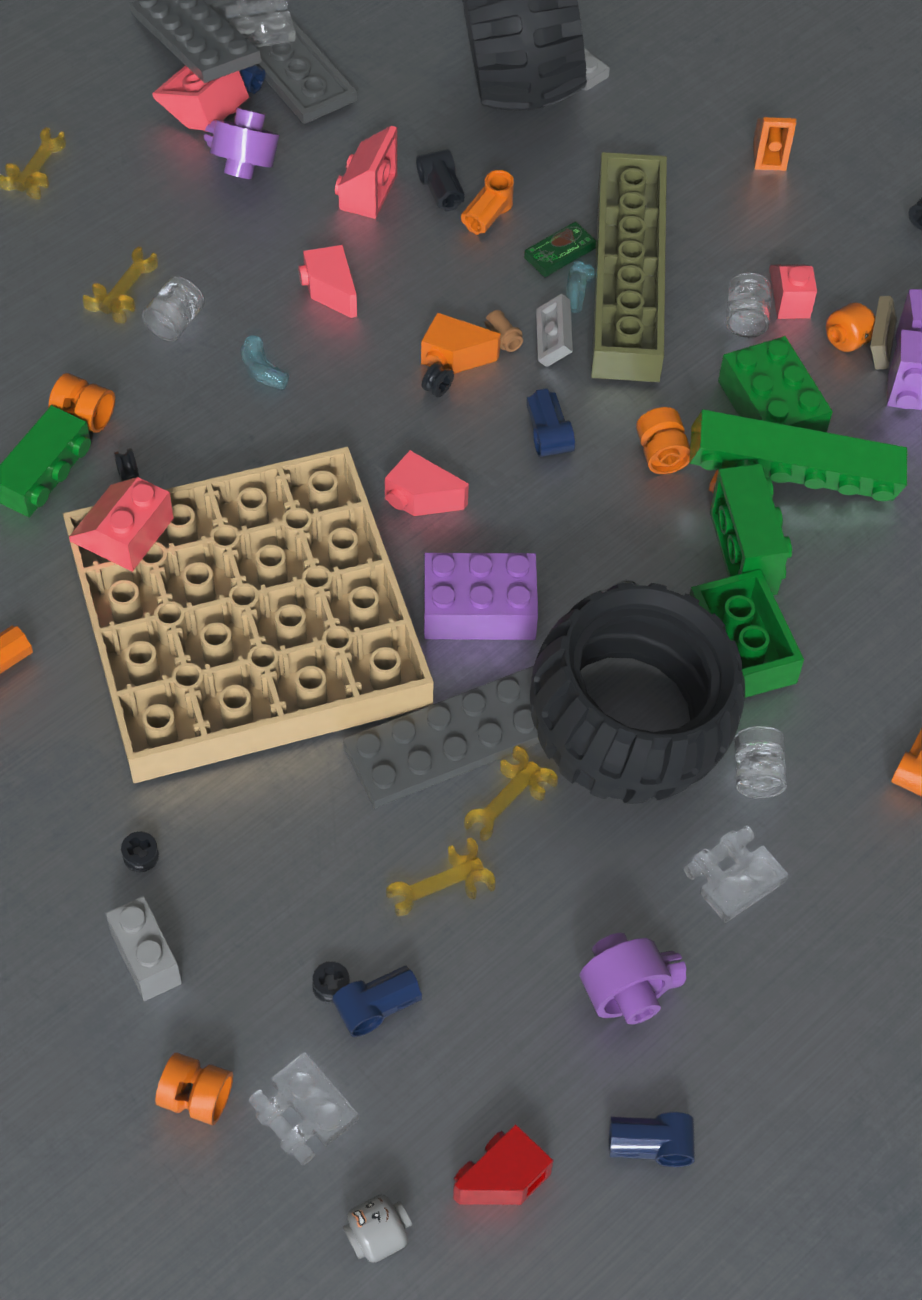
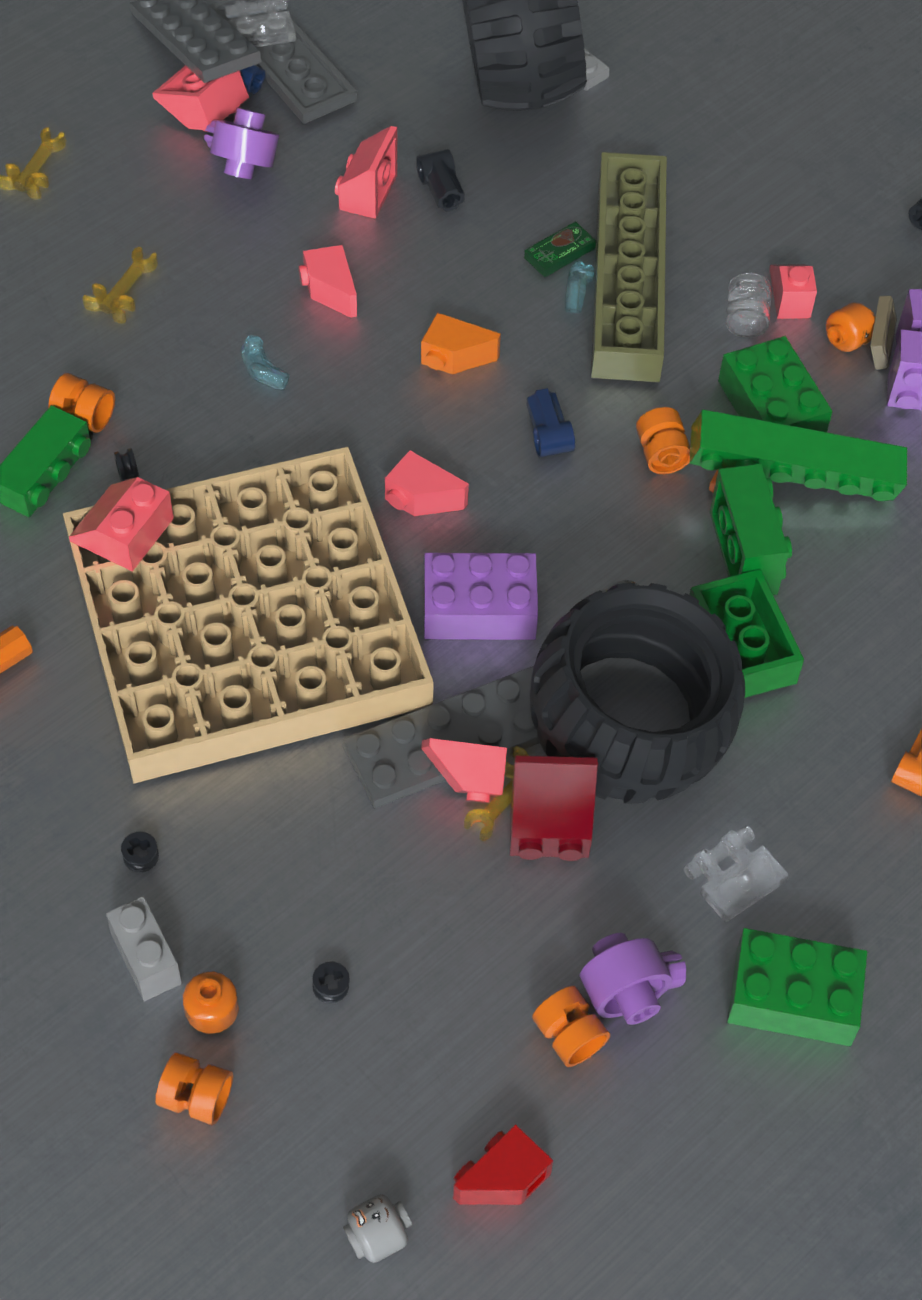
(173, 308): clear wheel -> none
(210, 1002): none -> orange head
(313, 1099): clear plate -> none
(367, 1005): dark blue piece -> none
(437, 379): black bush -> none
(465, 868): clear yellow bar -> none
(469, 767): none -> coral slope
(490, 202): orange piece -> none
(511, 336): medium nougat pin -> none
(552, 807): none -> dark red slope
(554, 330): light grey plate -> none
(573, 1029): none -> orange wheel
(665, 1138): dark blue piece -> none
(760, 762): clear wheel -> none
(773, 142): orange slope -> none
(797, 987): none -> green brick

